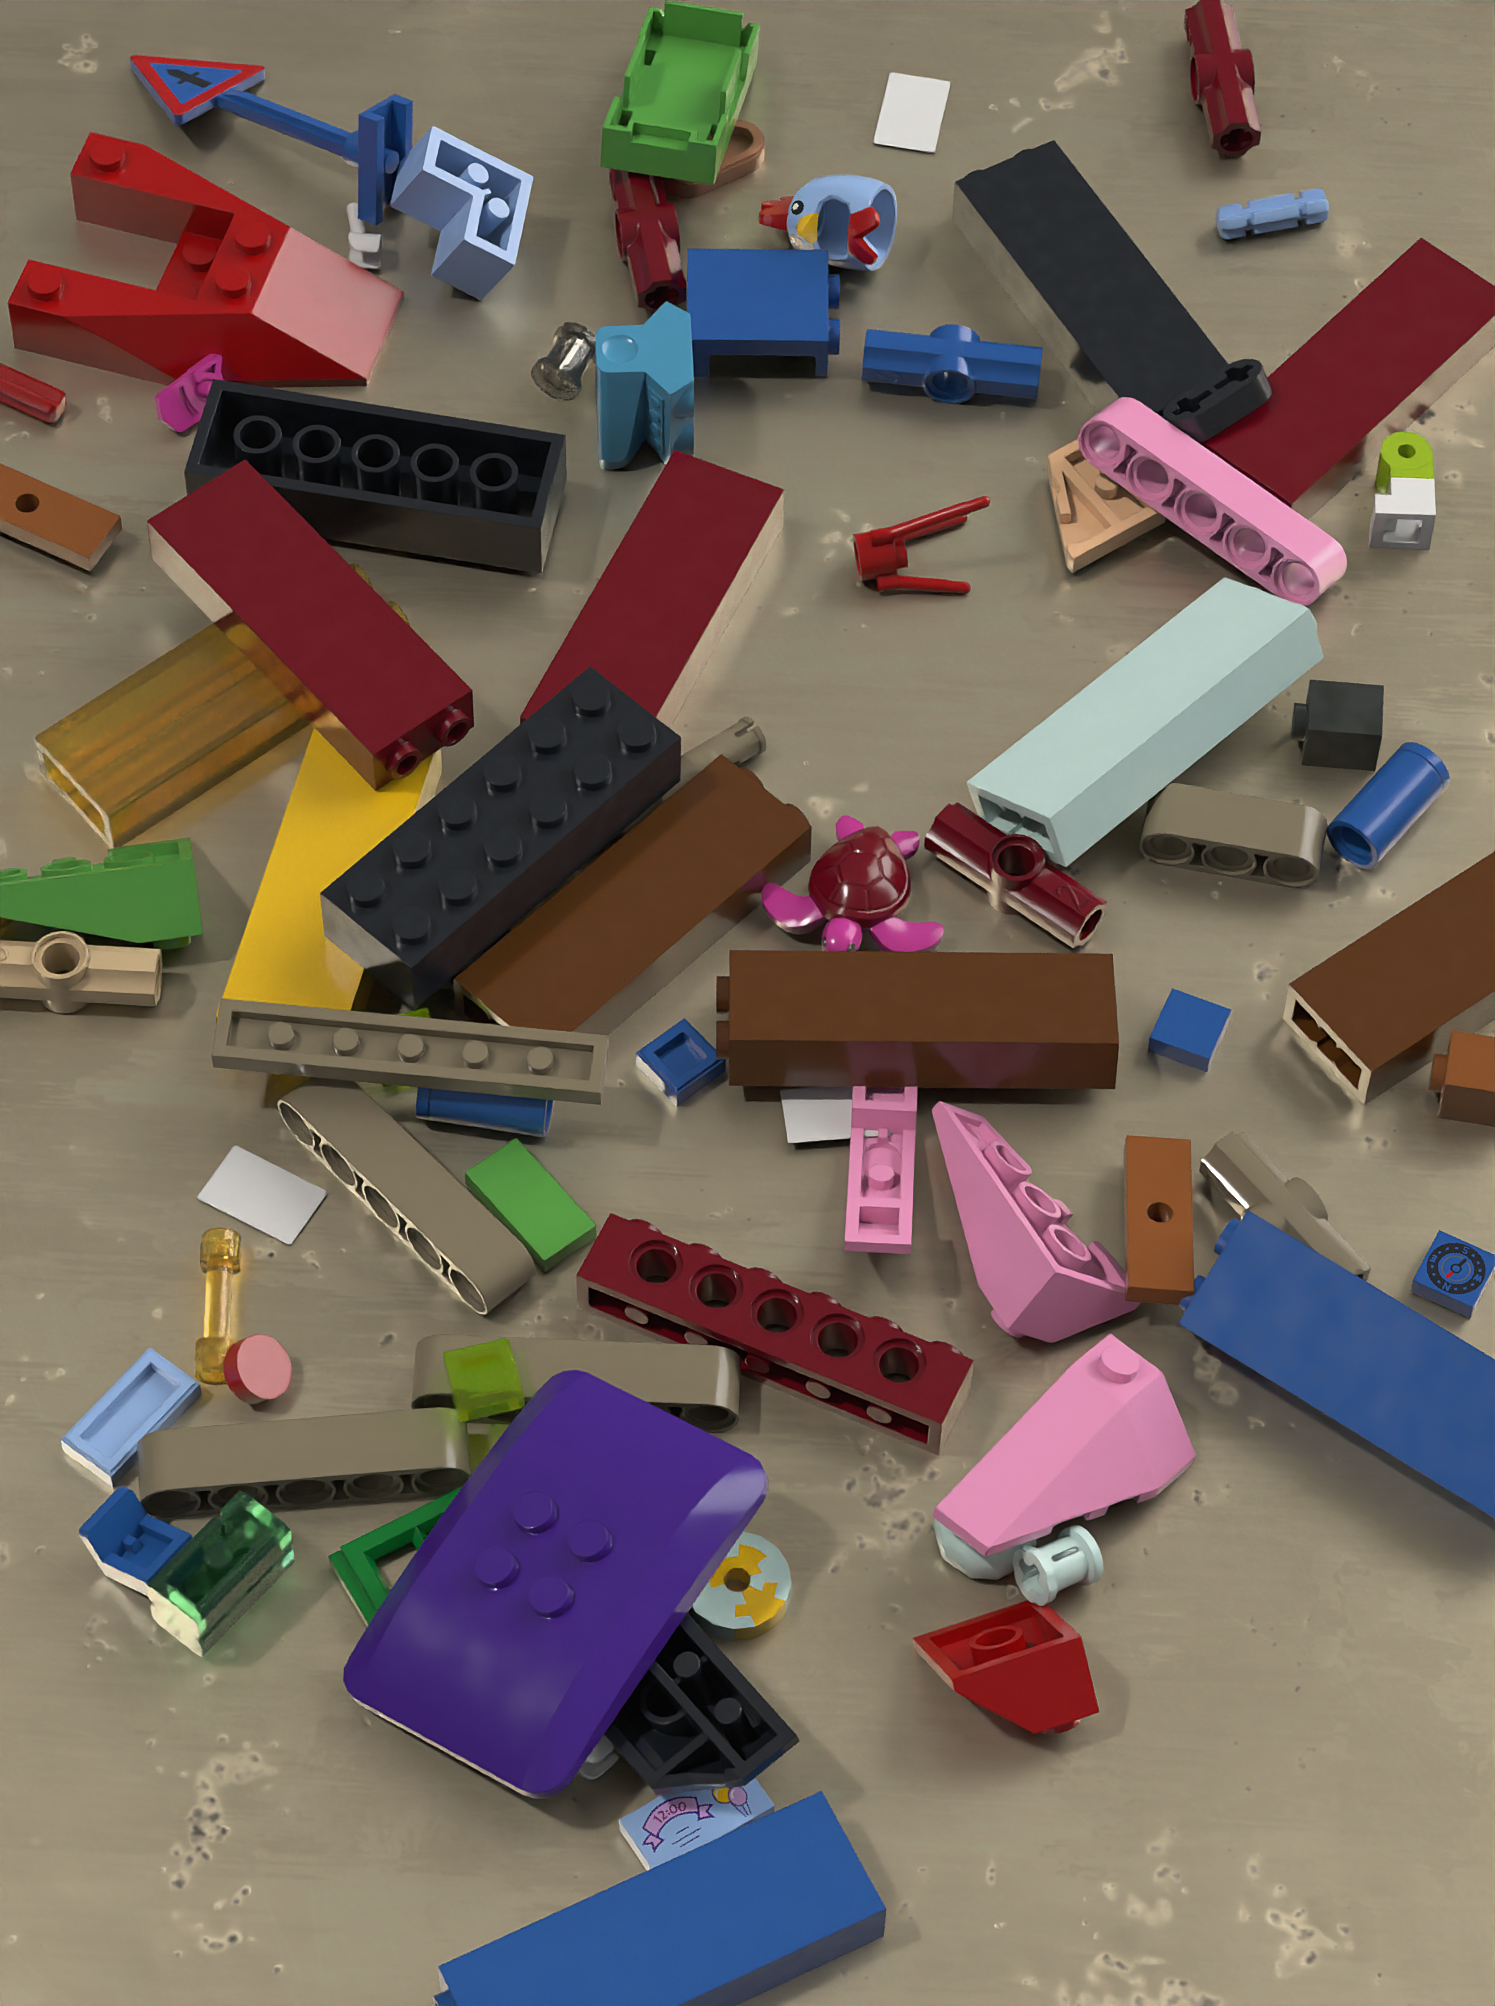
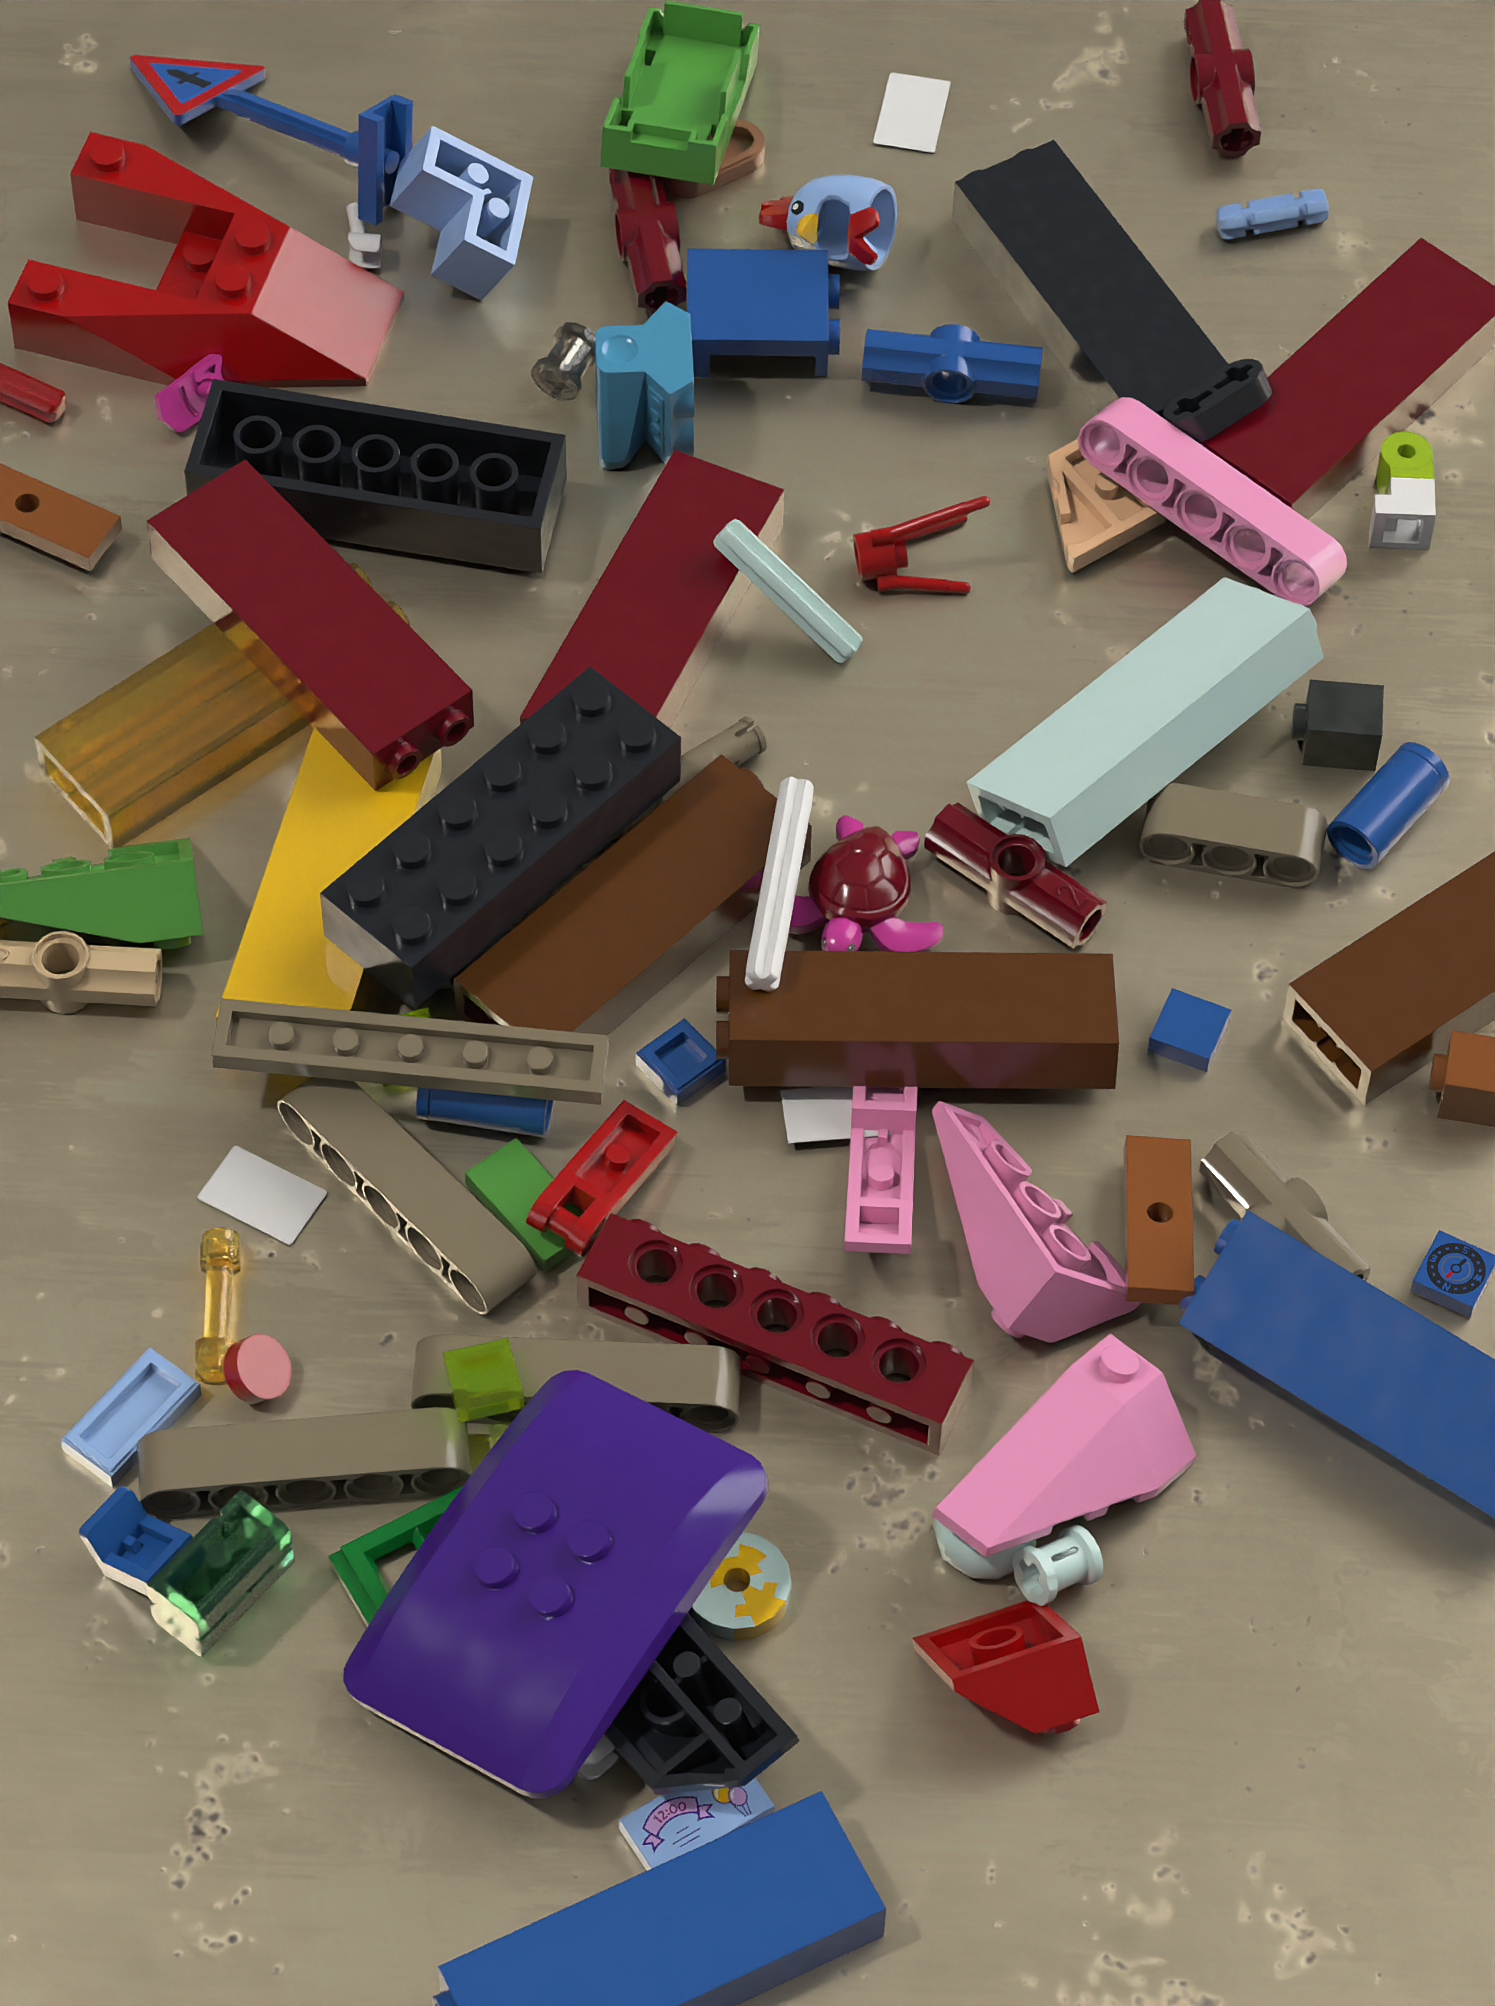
(602, 1176): none -> red plate
(779, 884): none -> white axle
(787, 591): none -> light aqua axle

